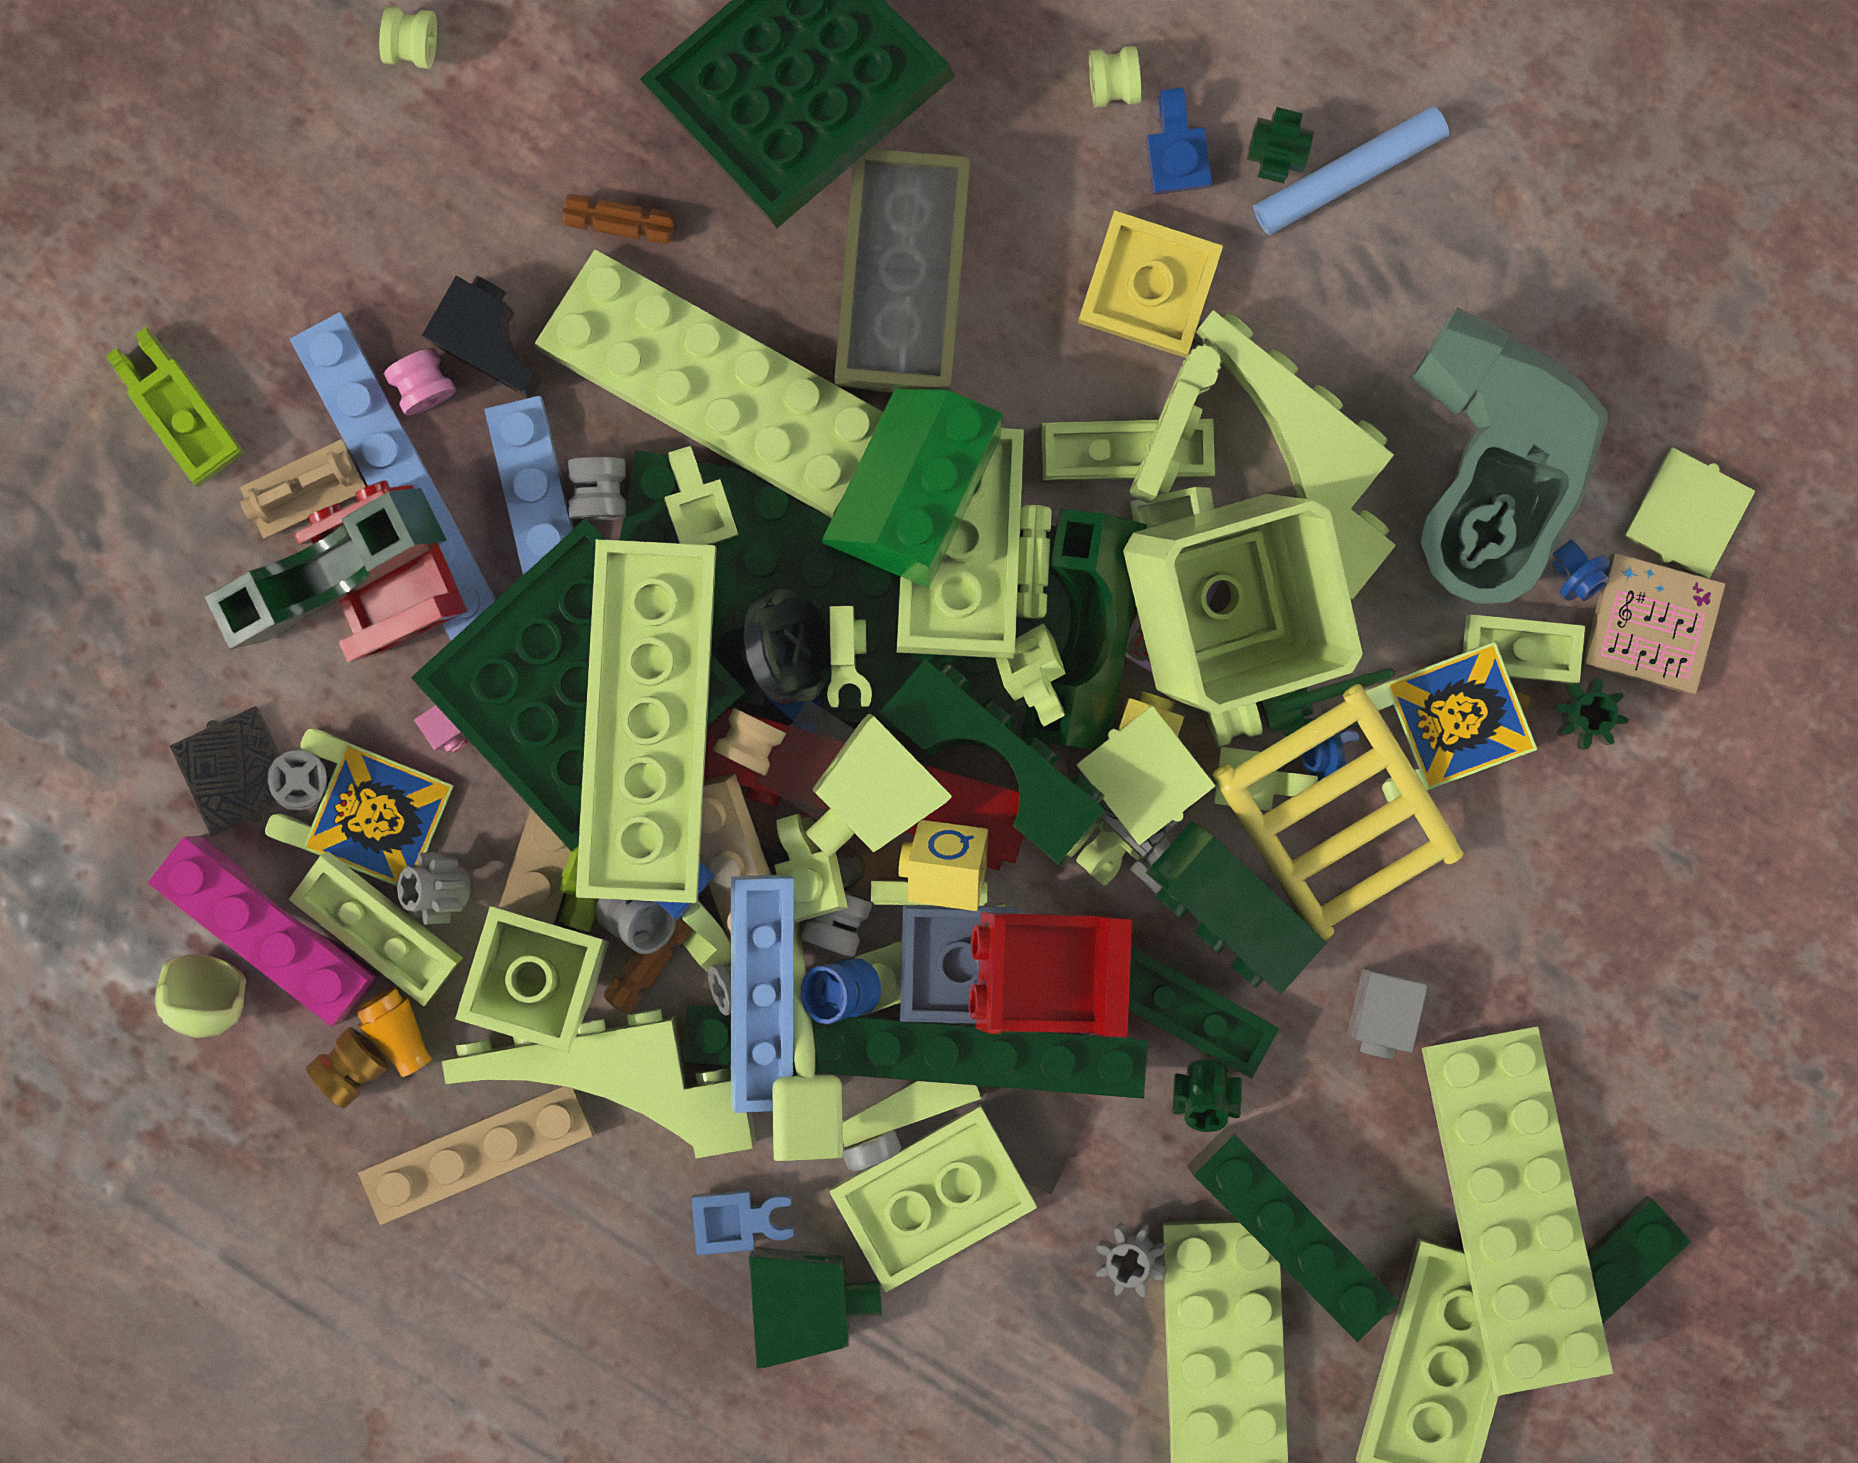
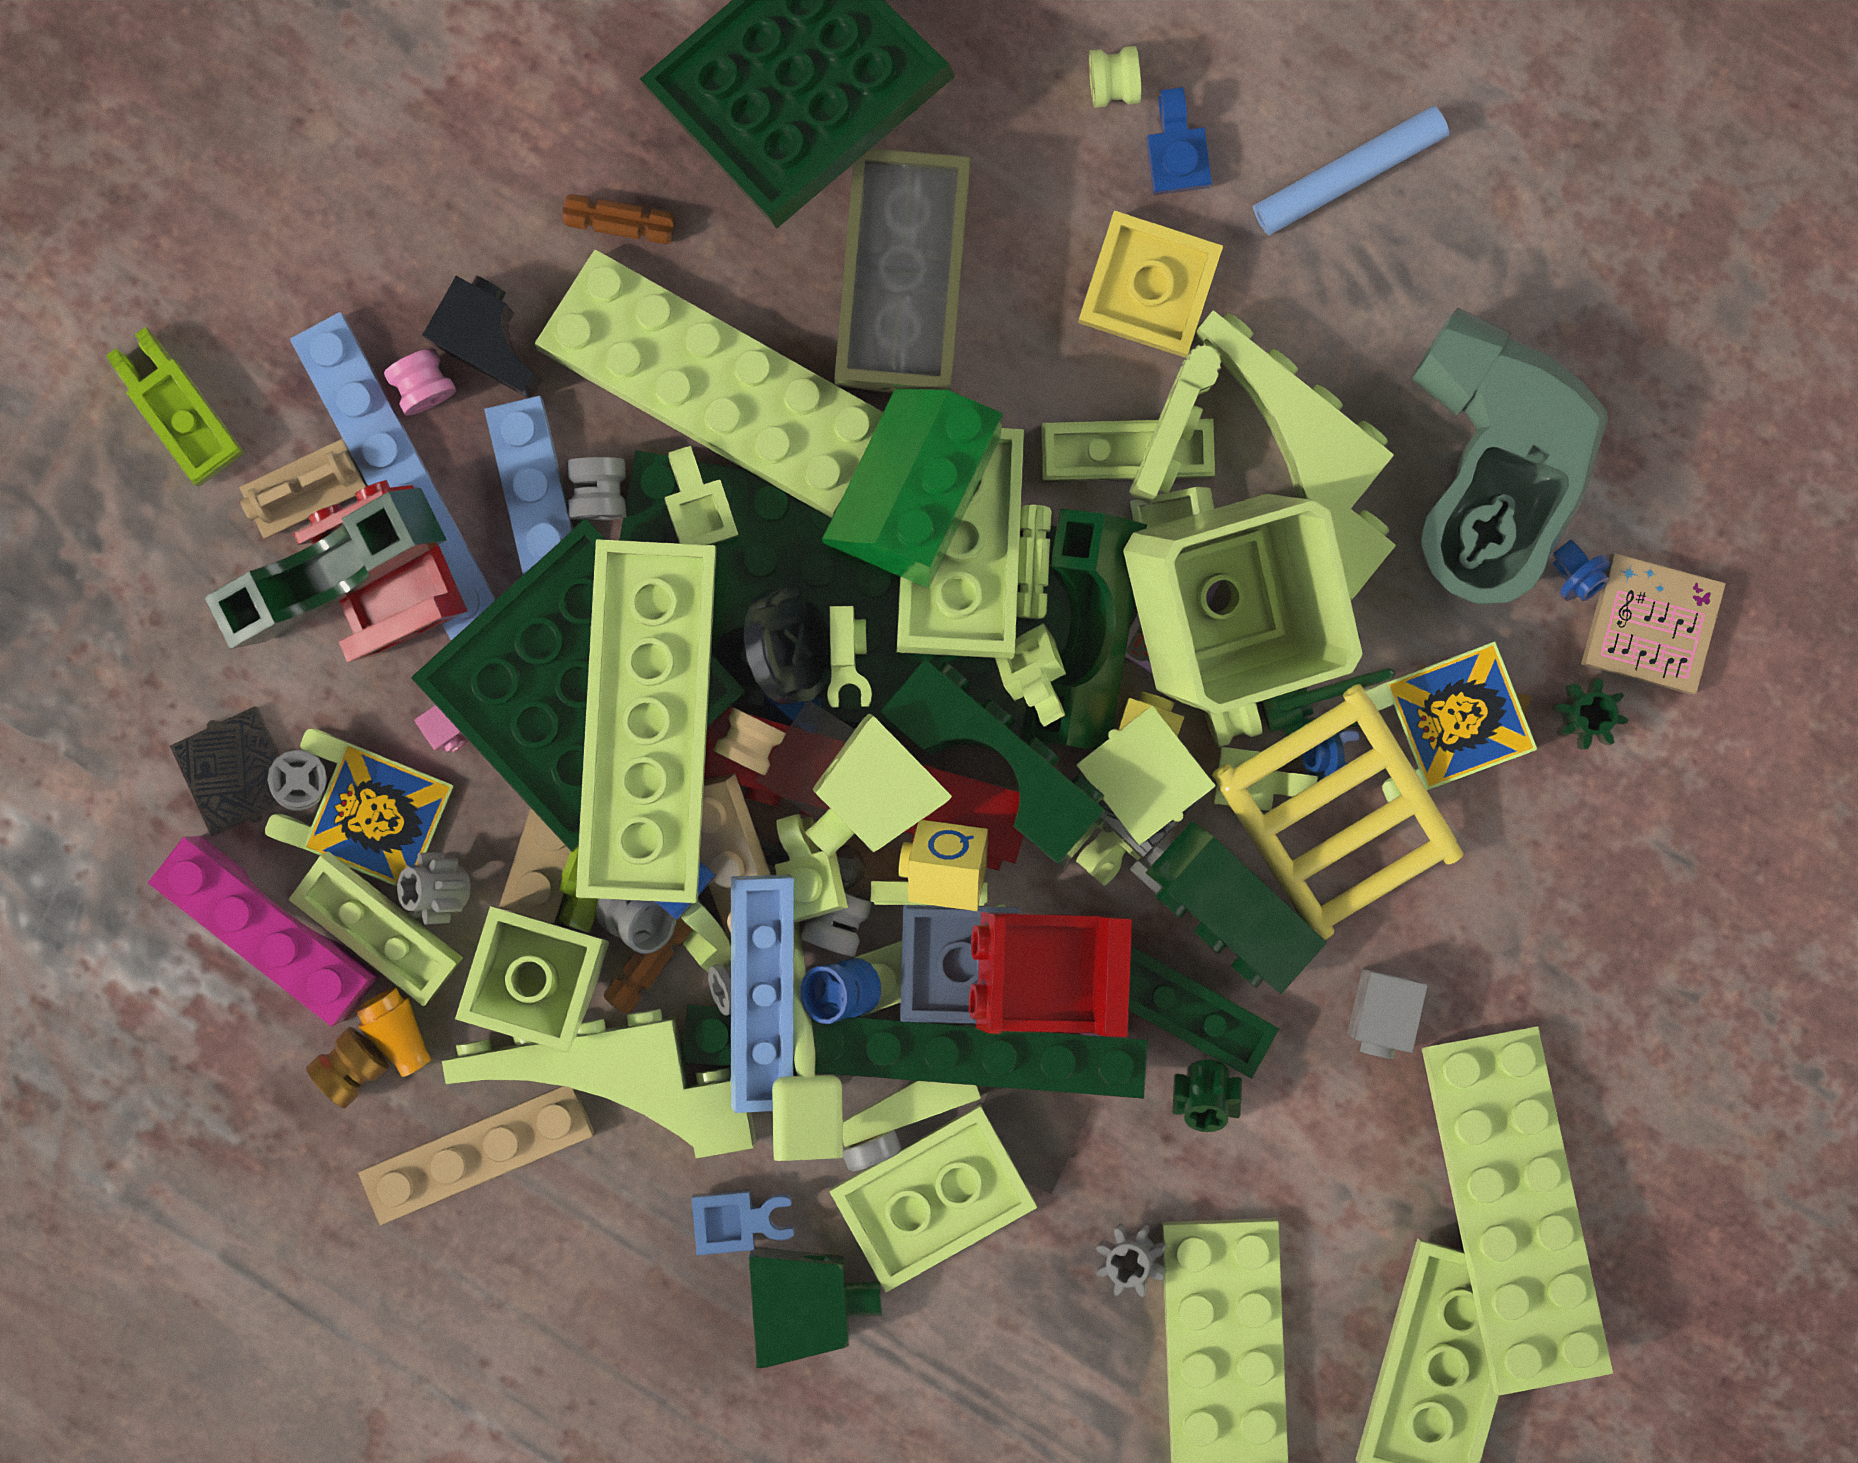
(200, 995): yellowish green hair -> none
(408, 37): yellowish green wheel -> none
(1280, 145): dark green gear -> none
(1292, 1234): dark green arch -> none
(1530, 647): yellowish green plate -> none
(1633, 1254): dark green plate -> none
(1689, 513): yellowish green piece -> none

